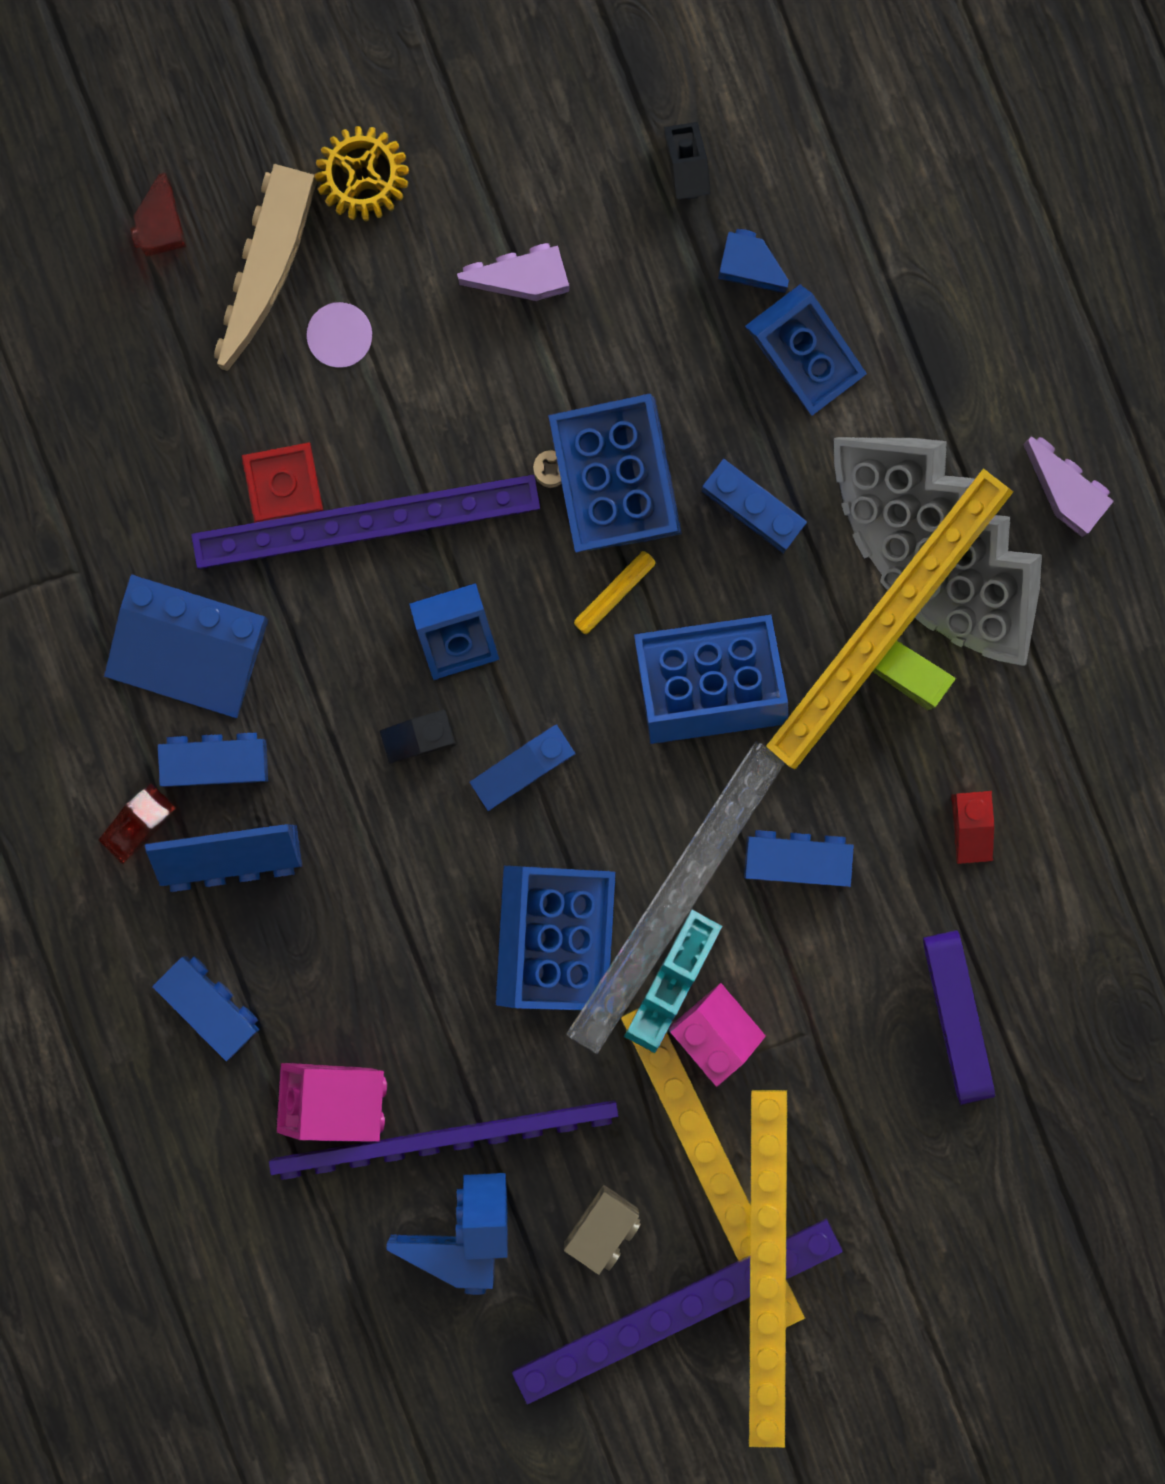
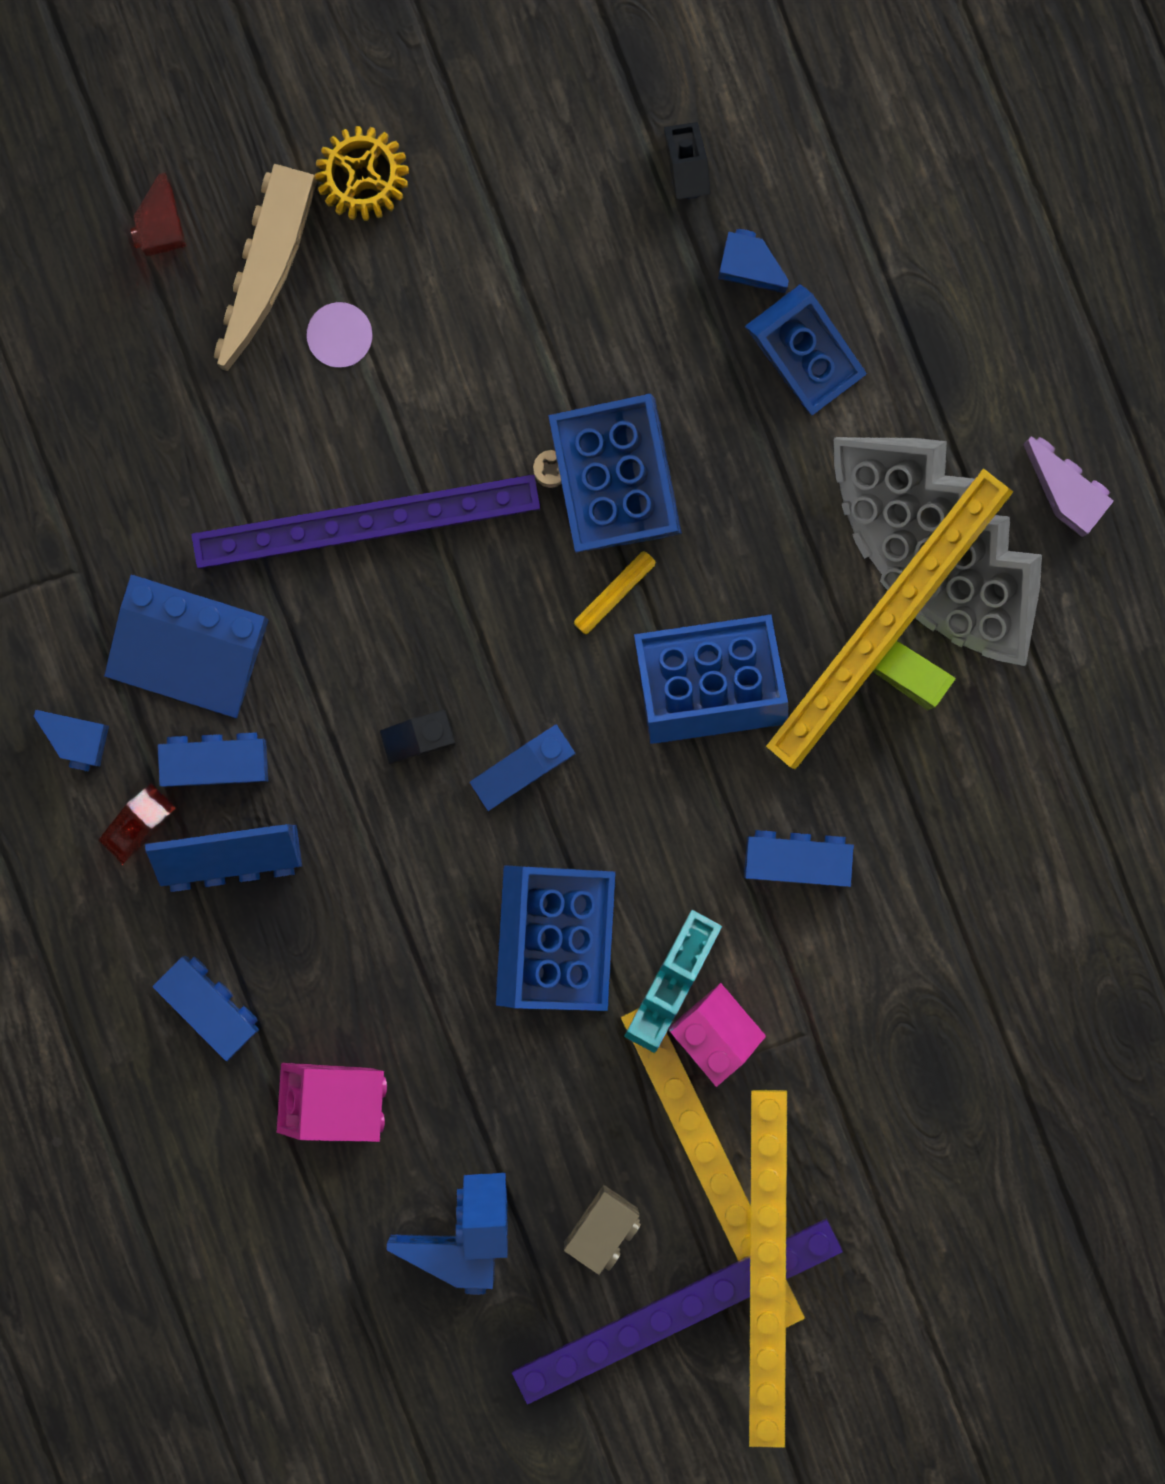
(74, 738): none -> blue slope
(282, 482): red tile -> none
(429, 1142): dark purple plate -> none
(454, 631): blue slope -> none
(525, 276): lavender slope -> none
(675, 897): clear plate -> none
(753, 506): blue brick -> none
(958, 1017): dark purple beam -> none
(973, 826): red slope -> none

